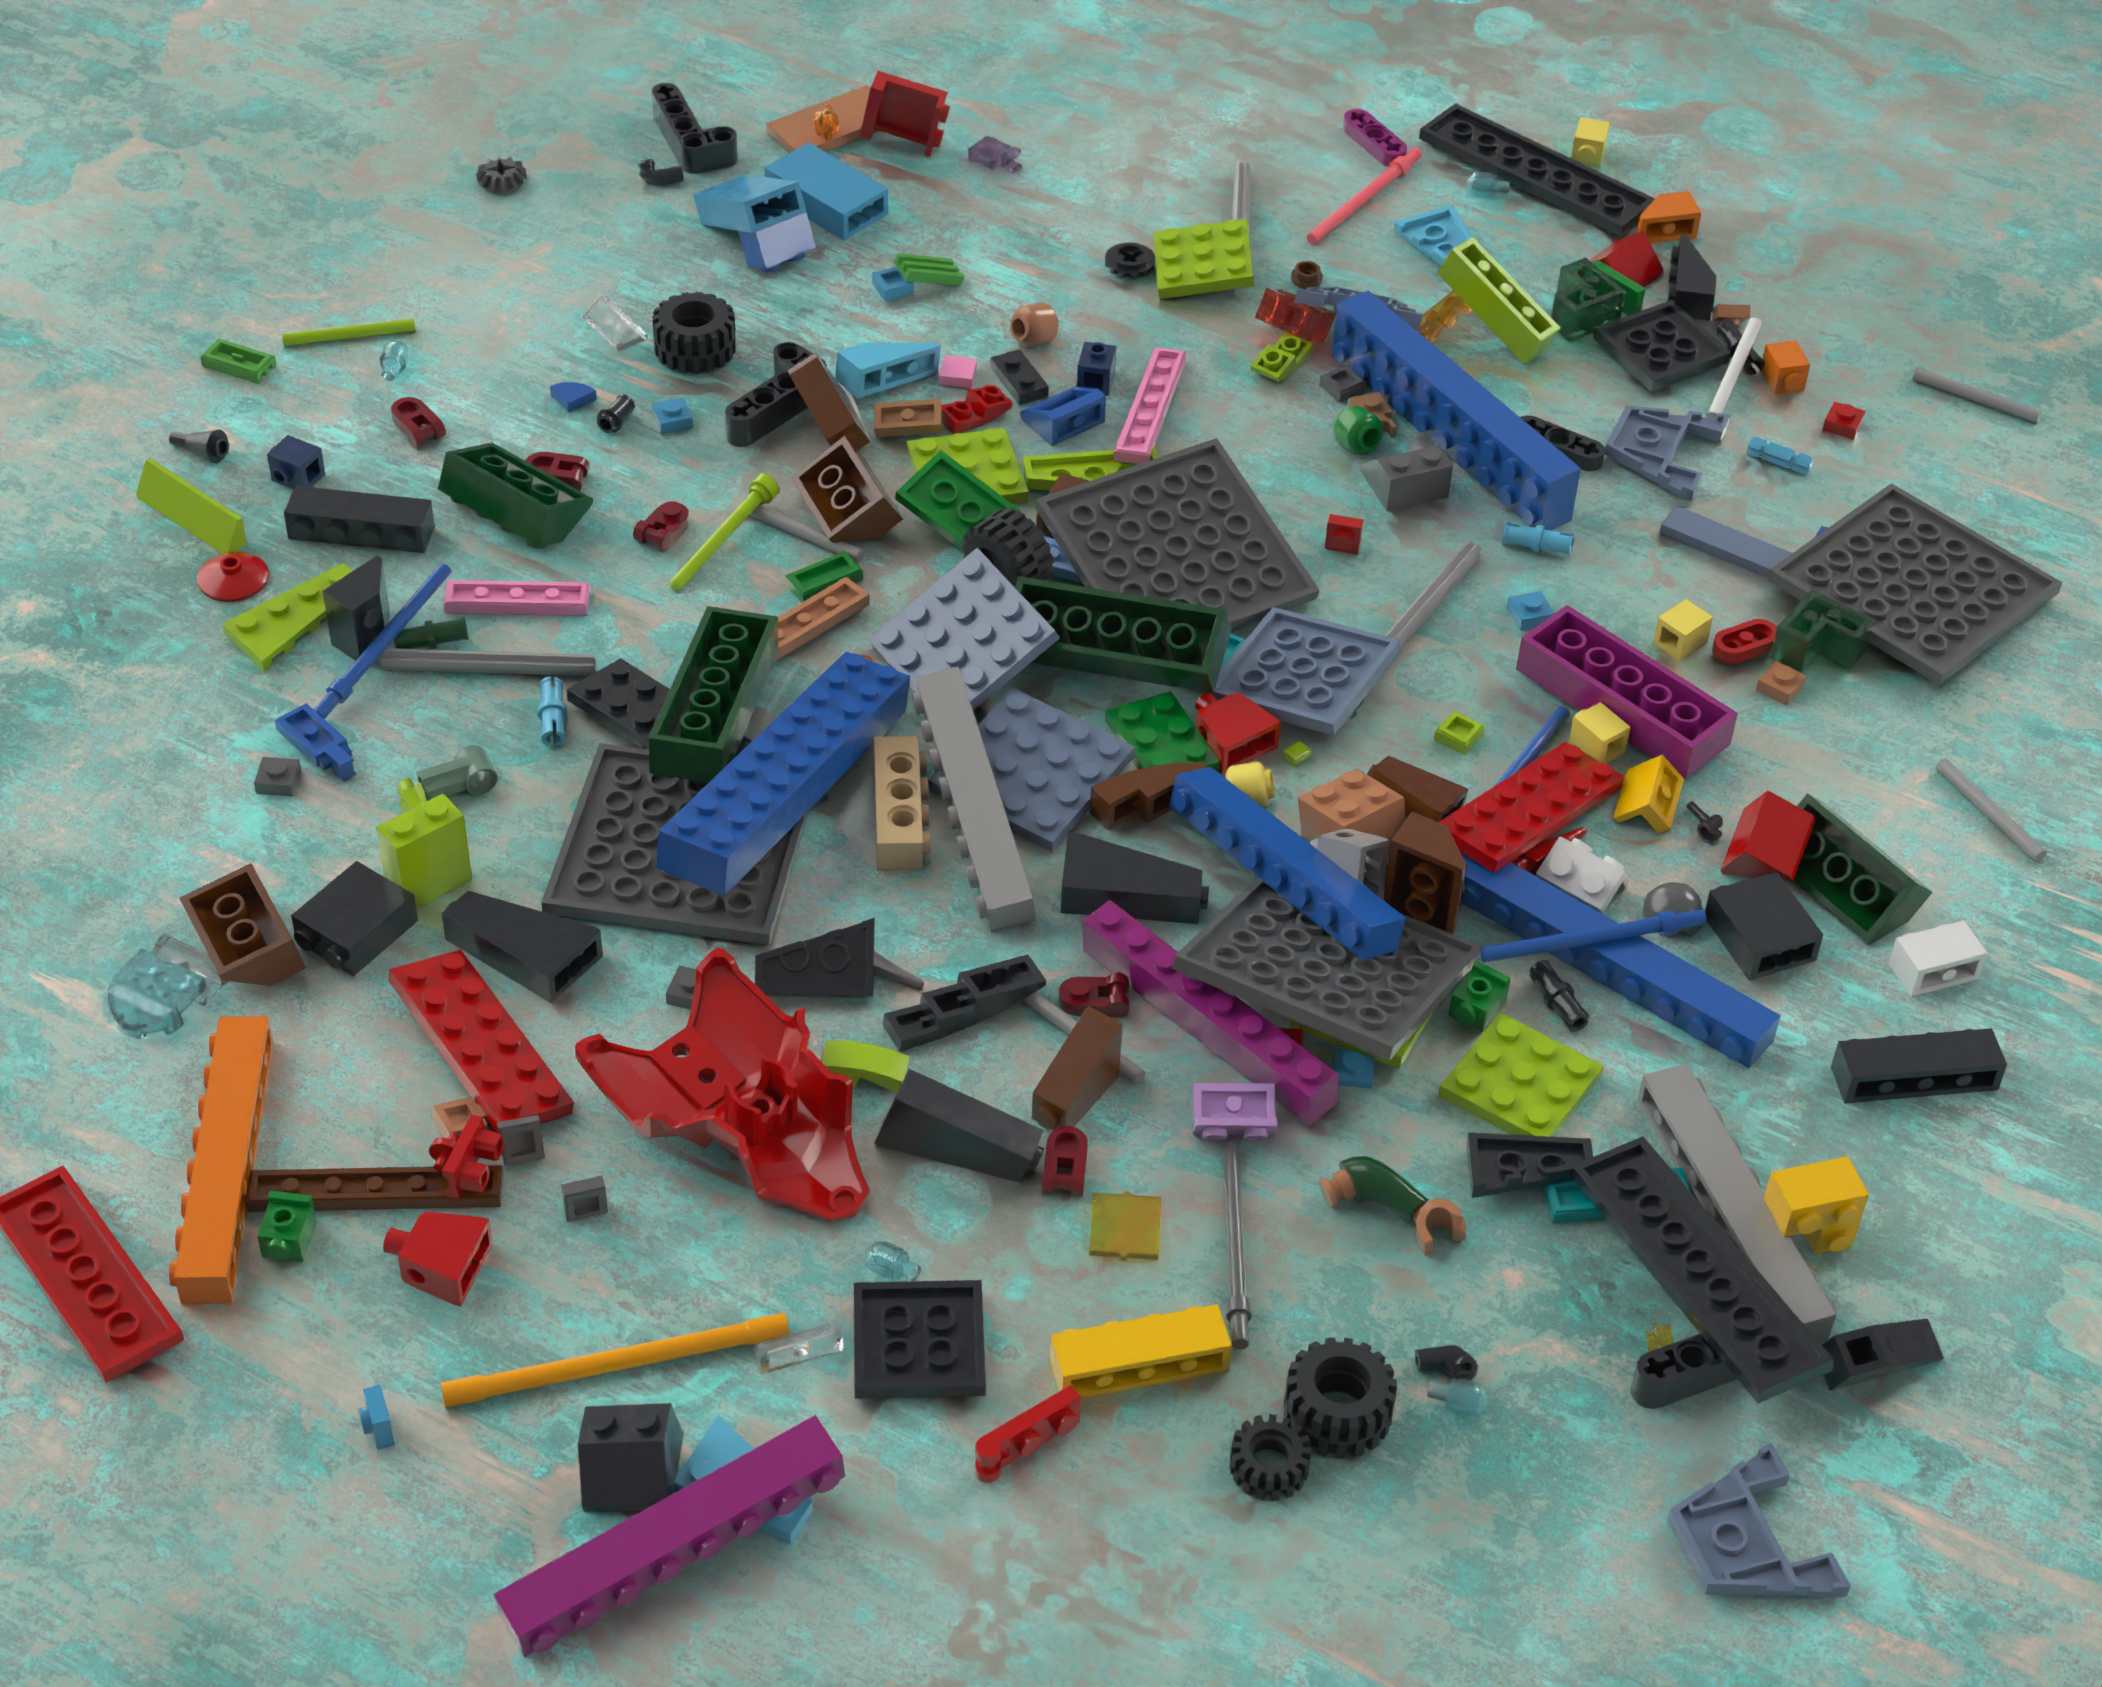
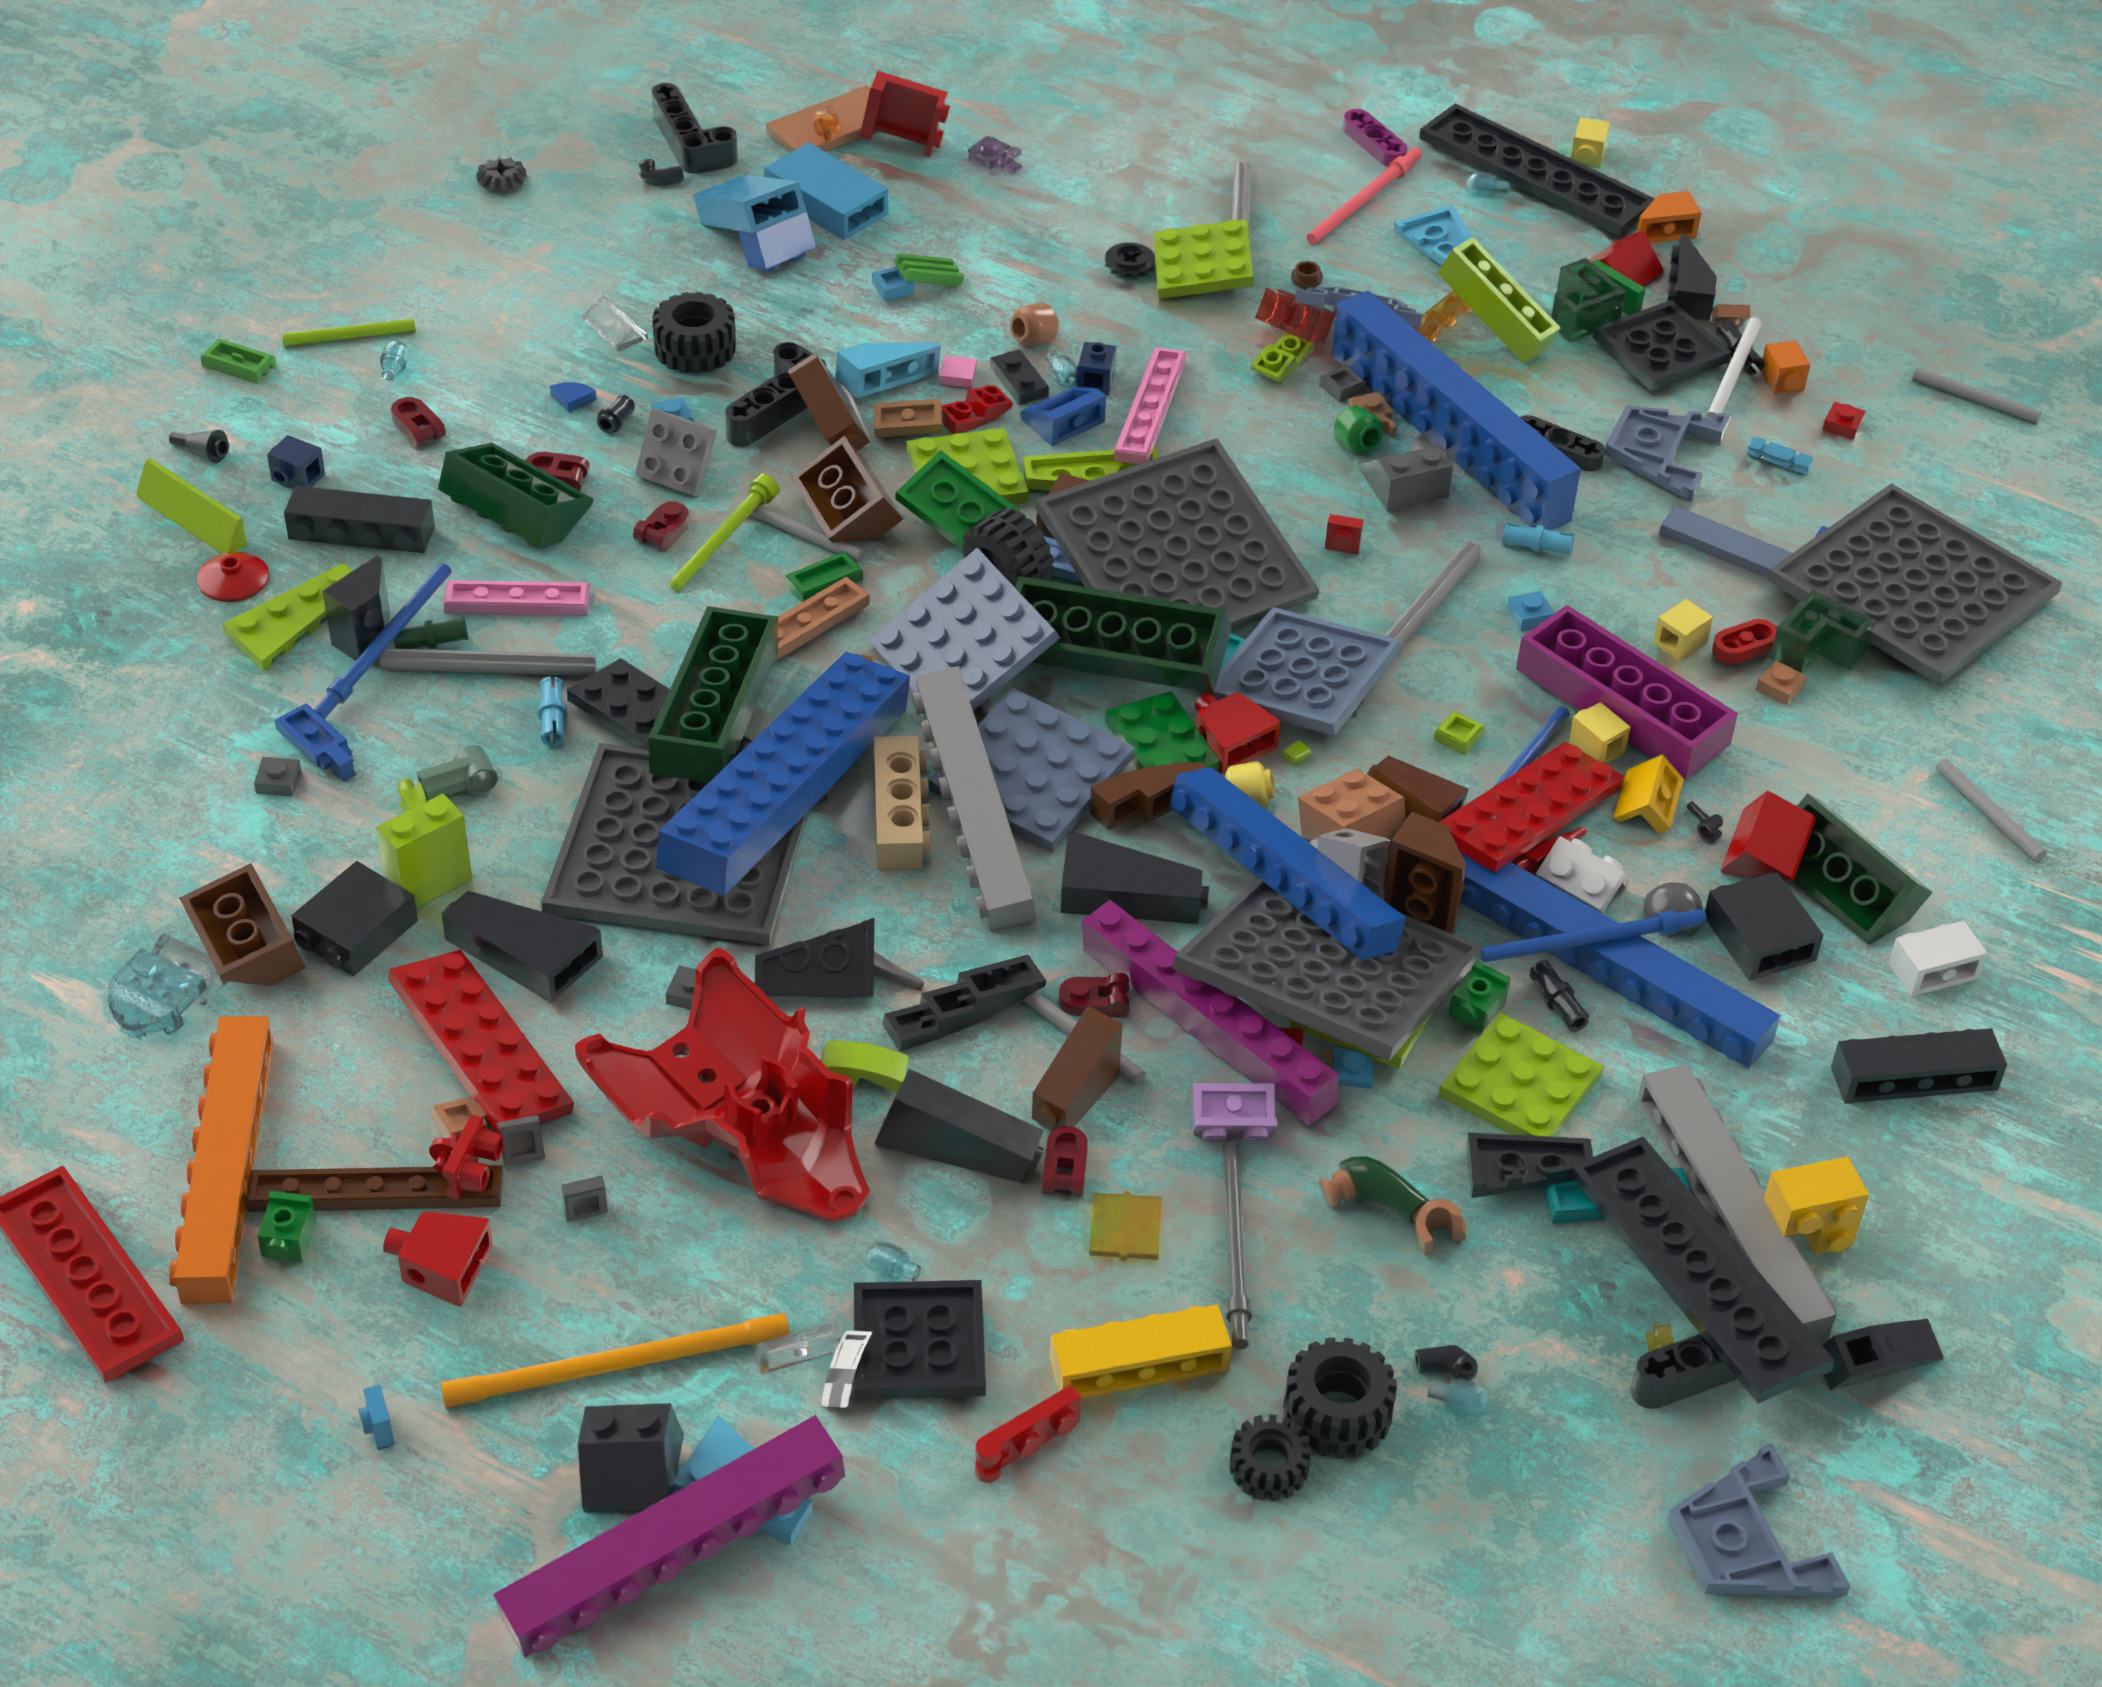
(675, 452): none -> light grey plate
(843, 1368): none -> sticker
(1062, 369): none -> clear light blue cylinder

